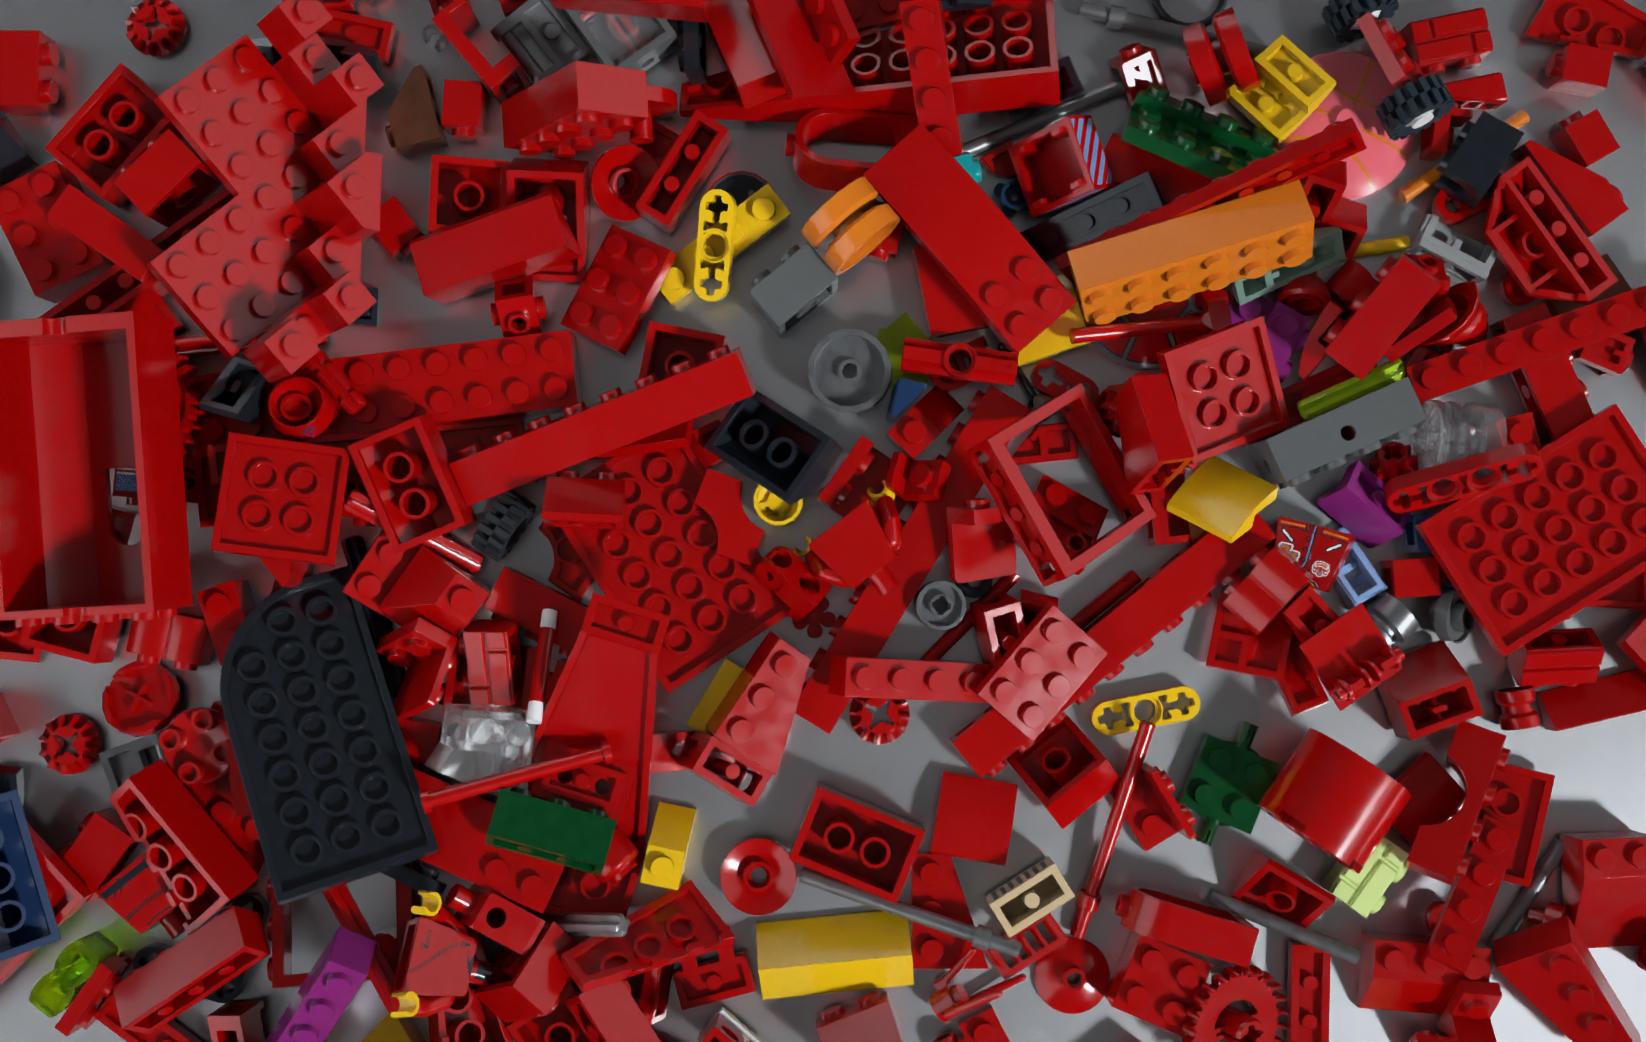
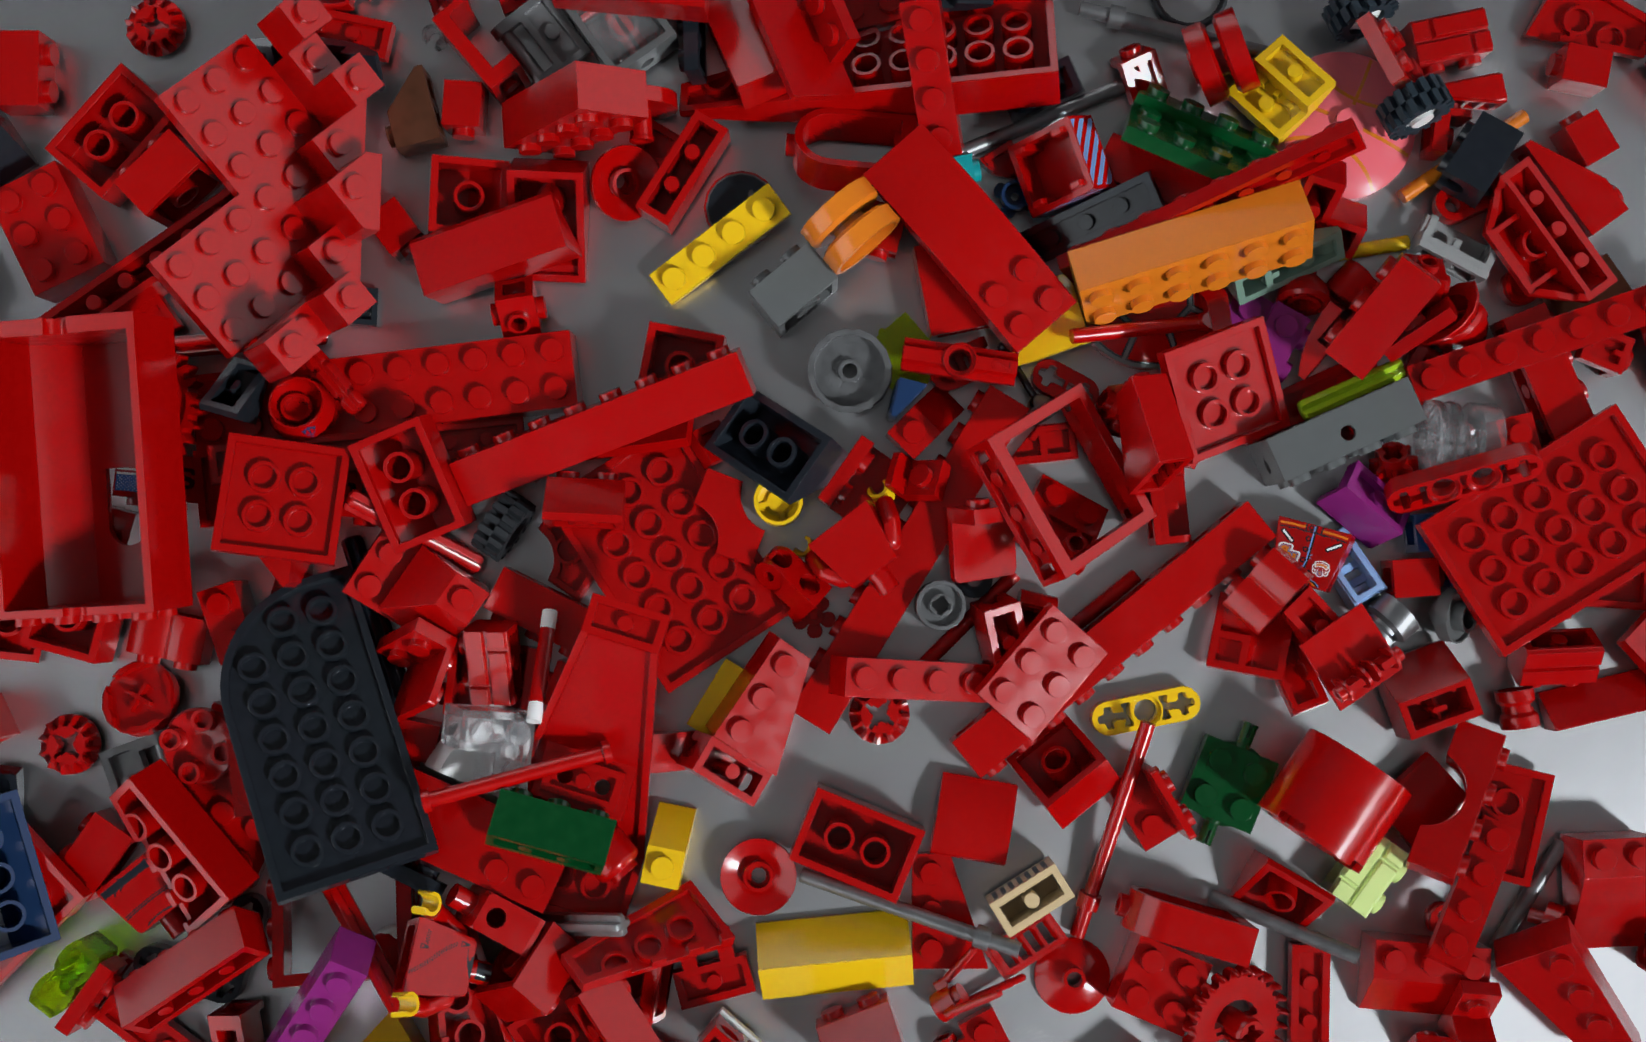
(105, 232): red tile -> none
(618, 289): red plate -> none
(726, 217): yellow beam -> none
(1222, 498): yellow slope -> none

